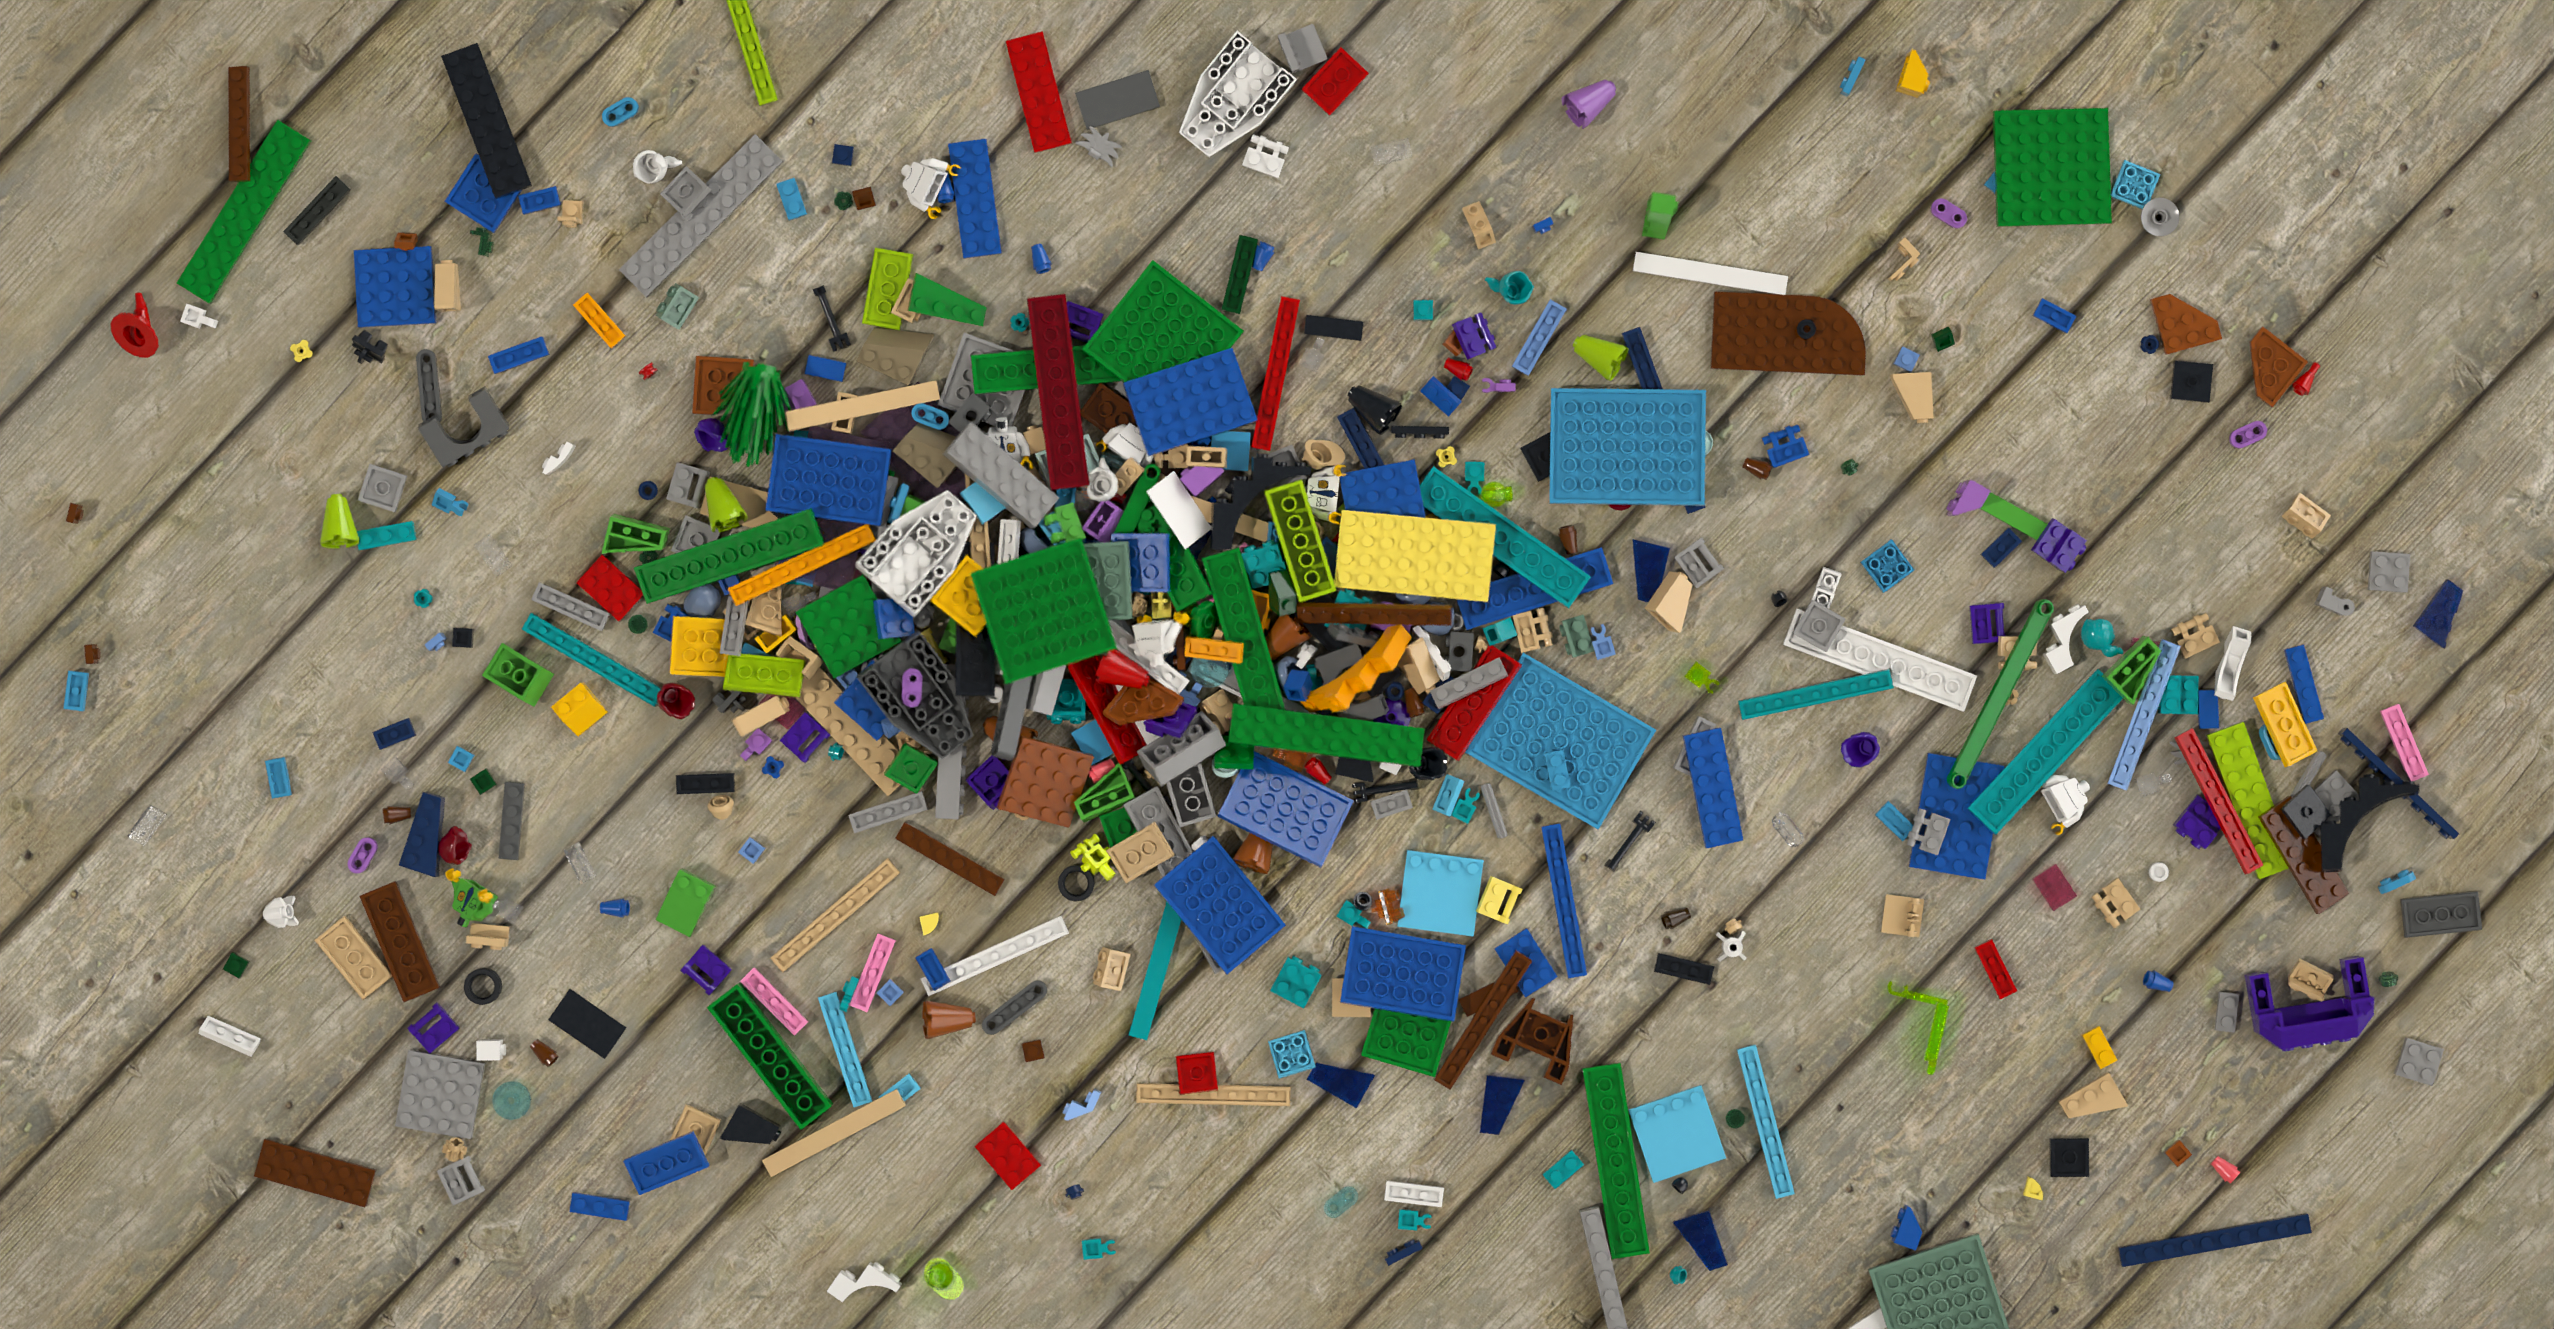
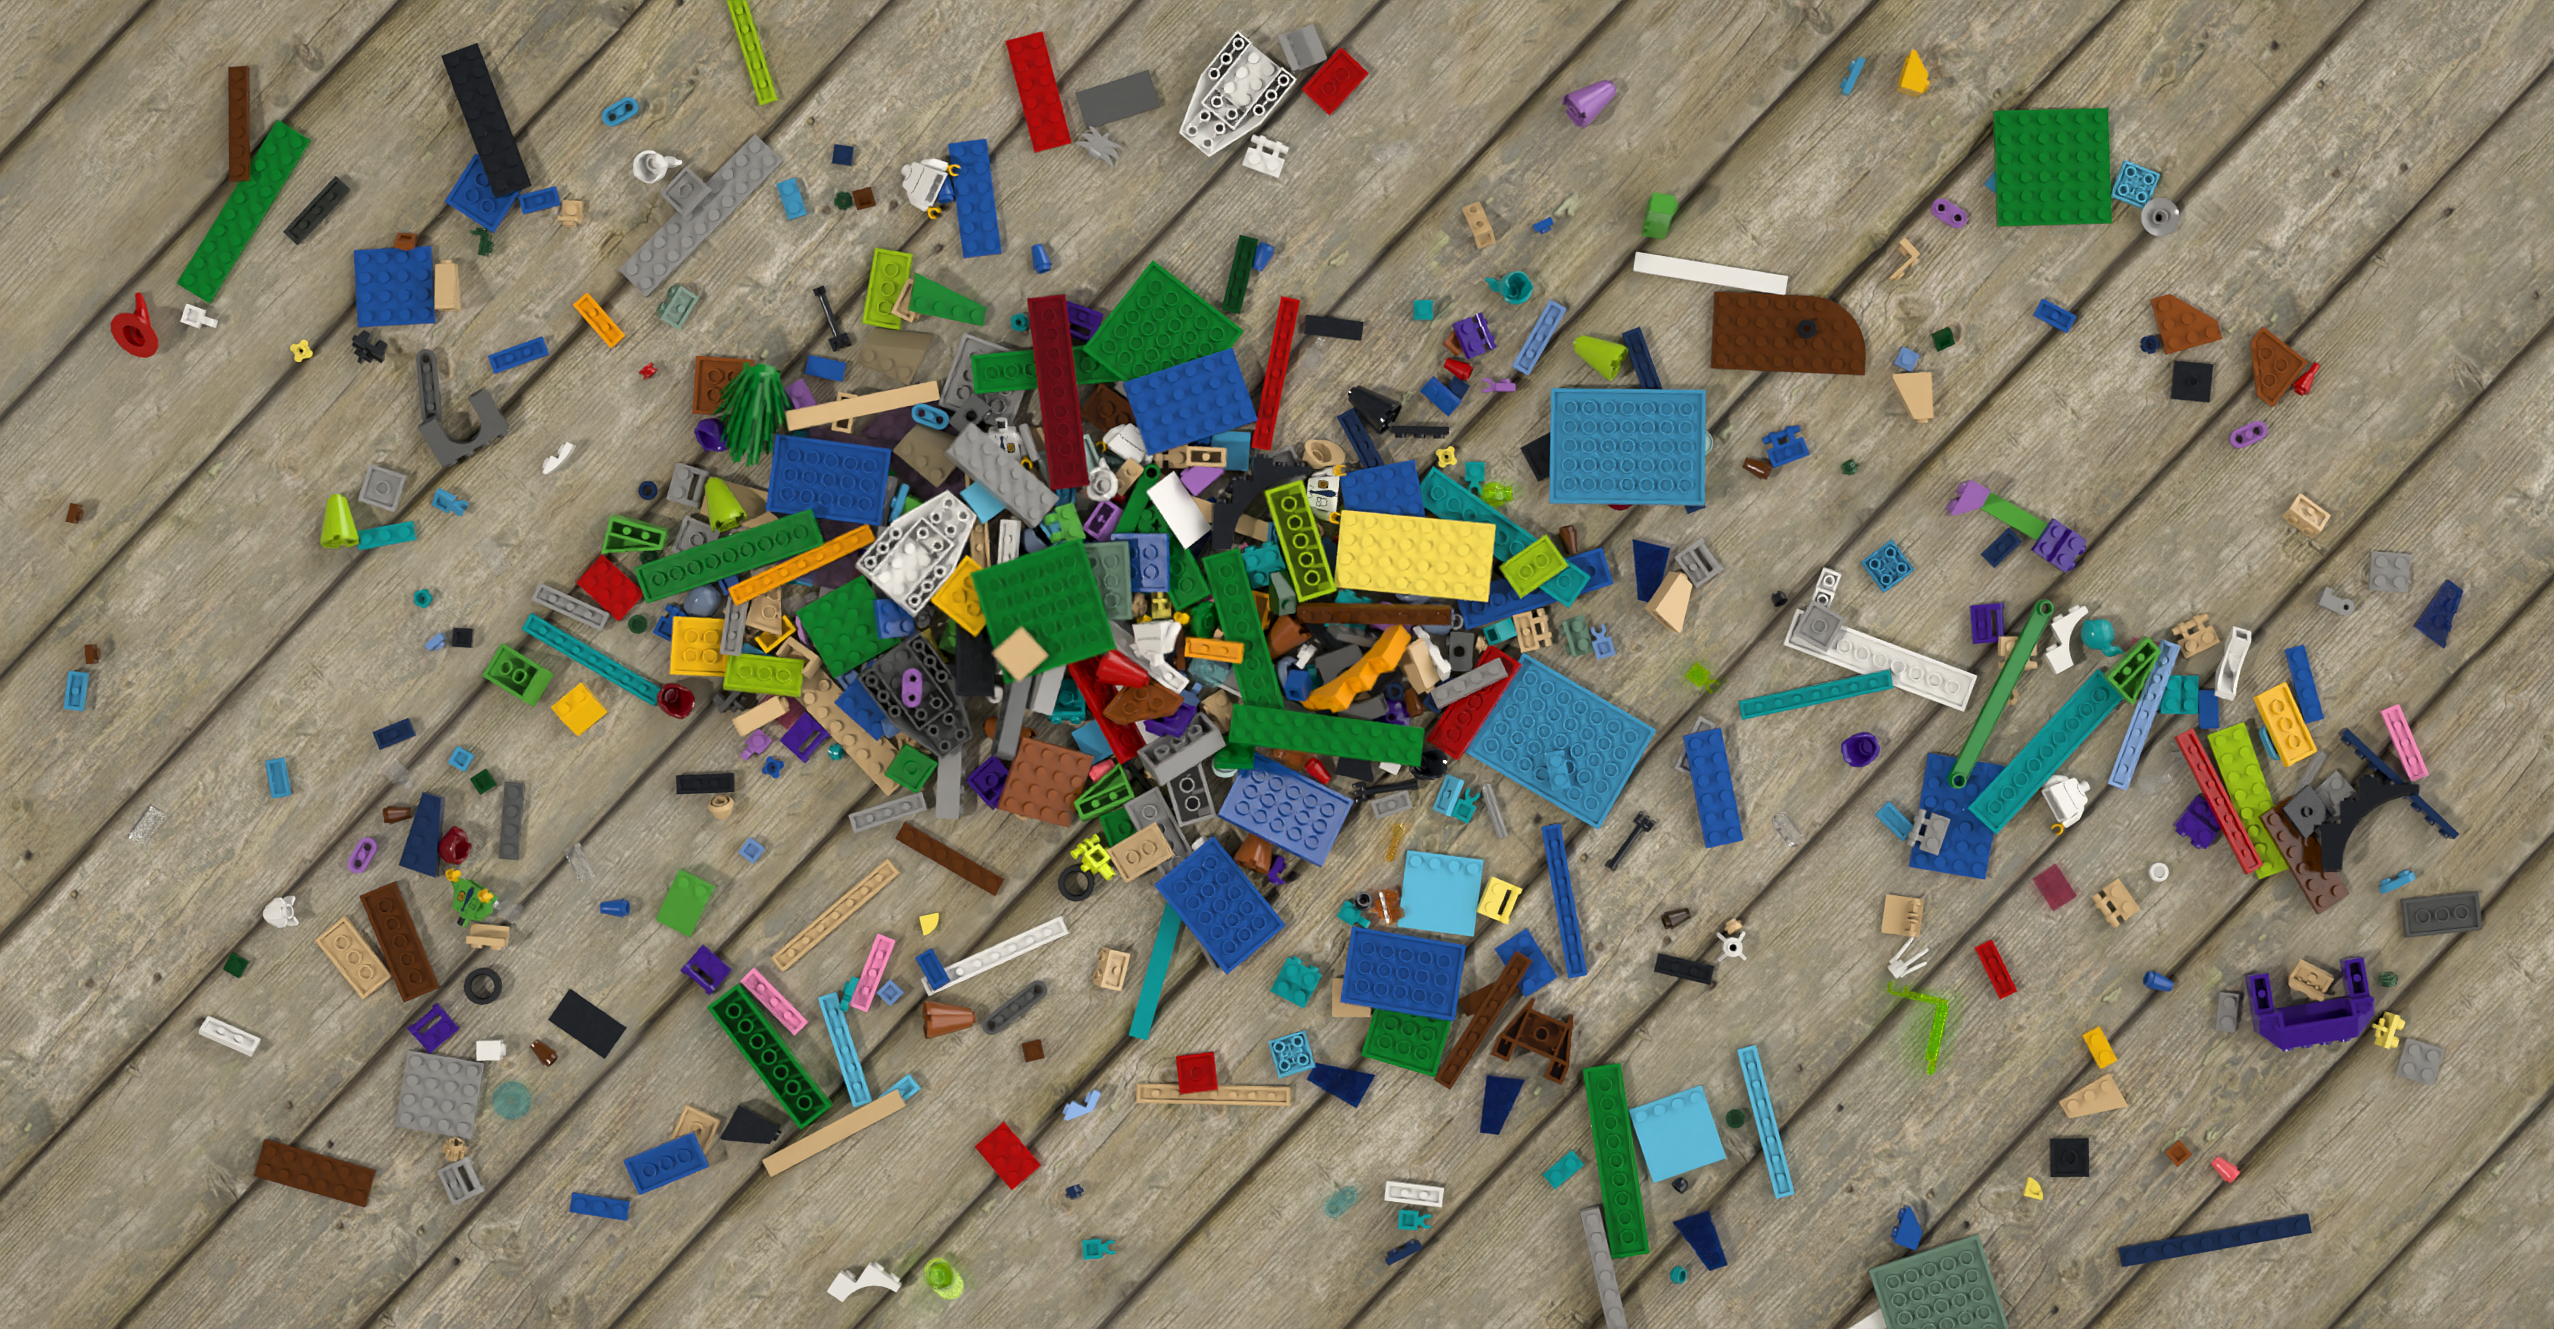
(1020, 654): none -> tan tile
(1029, 443): none -> light grey piece
(1277, 867): none -> dark purple bracket
(1398, 831): none -> clear yellow piece
(1533, 566): none -> lime tile
(1899, 968): none -> white plant
(2386, 1029): none -> light yellow hips

